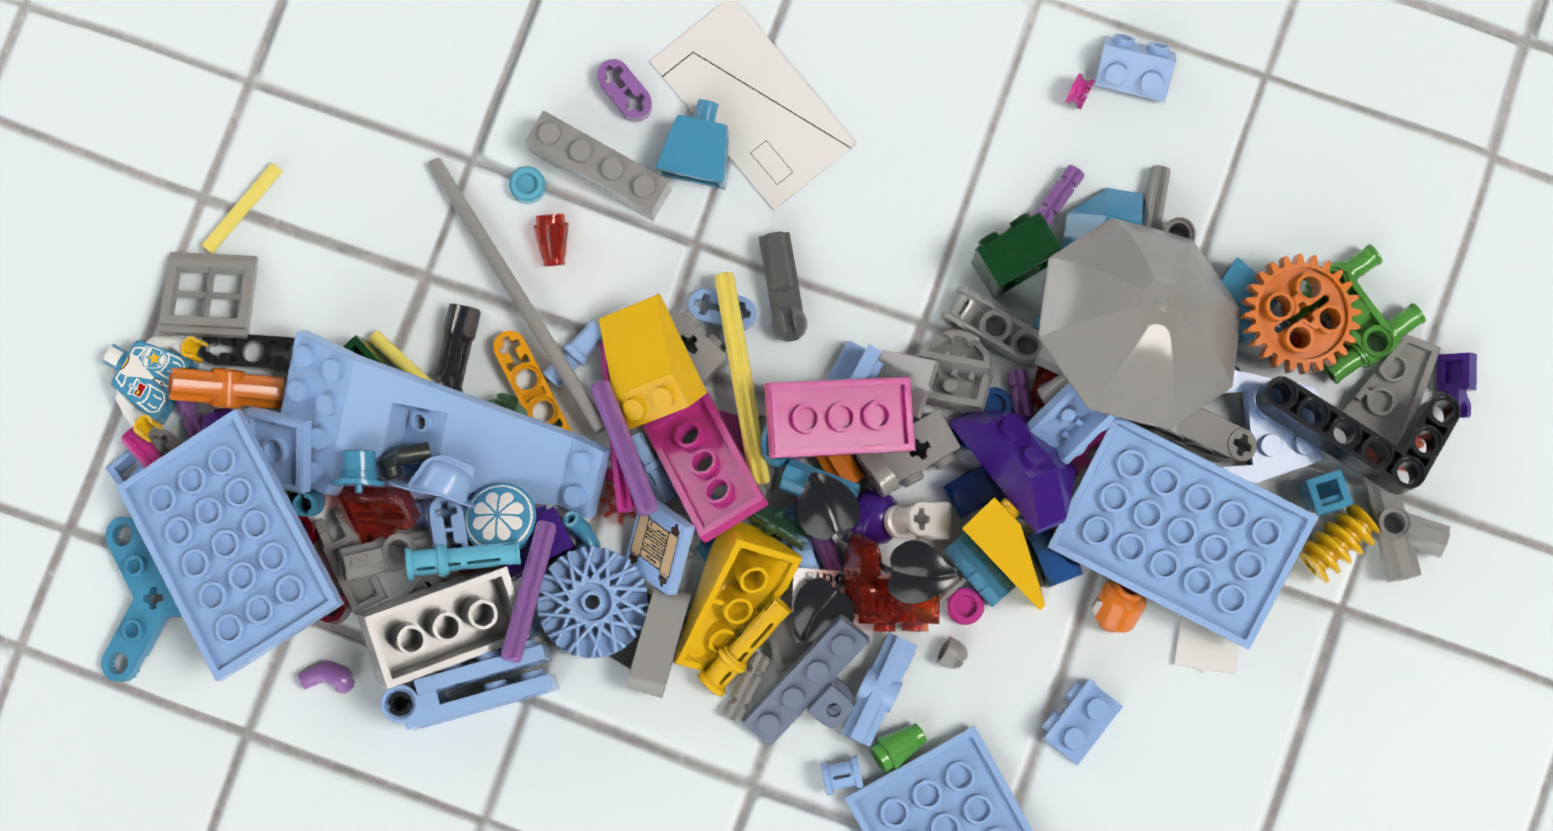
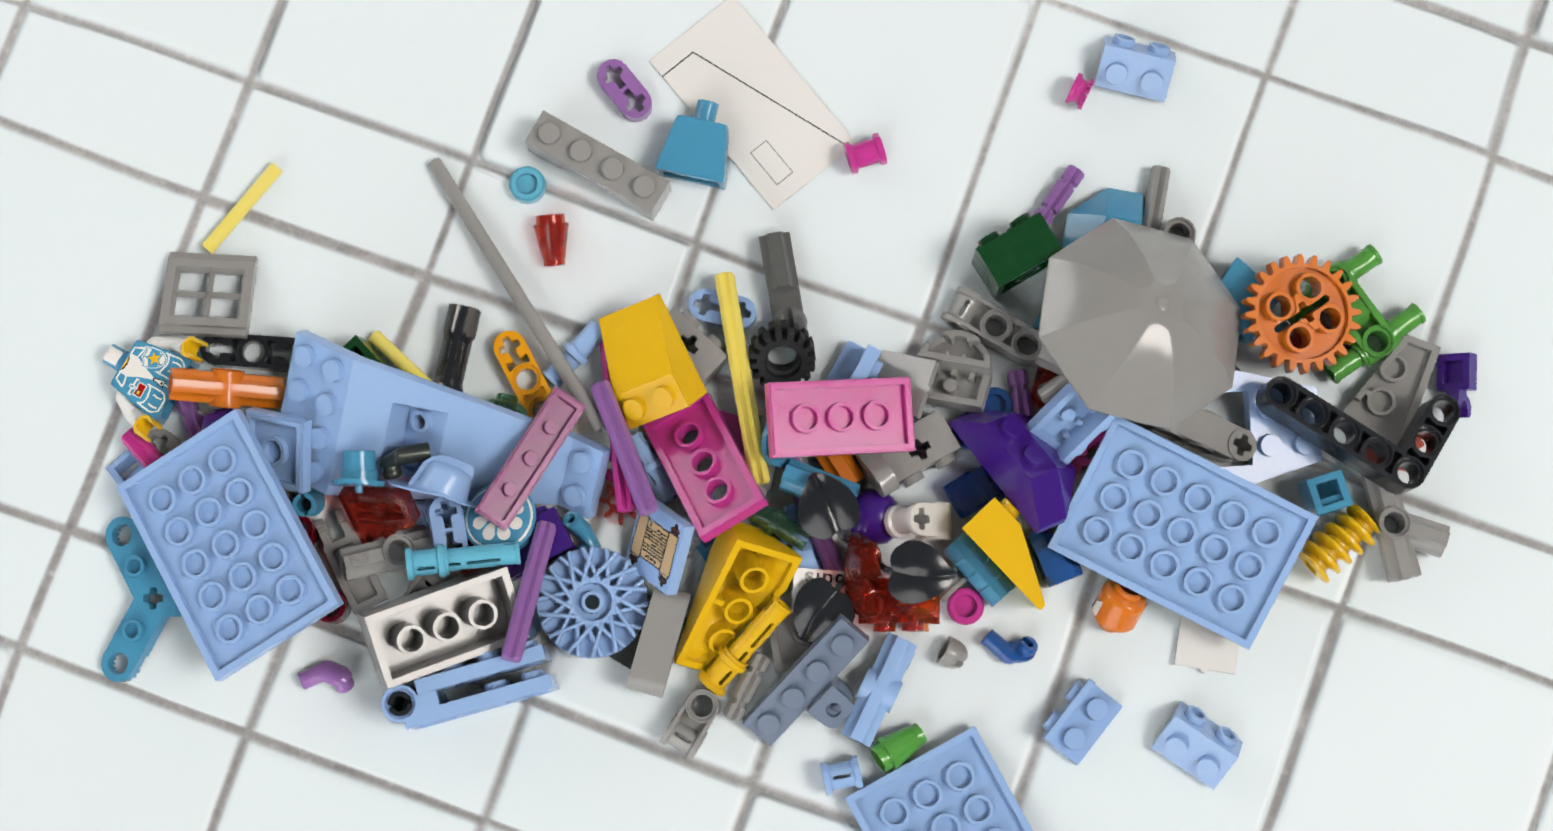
(529, 458): none -> tile
(690, 725): none -> light grey piece
(777, 337): none -> black tyre
(865, 153): none -> dark pink bush
(1010, 651): none -> blue arm
(1198, 744): none -> light blue bracket

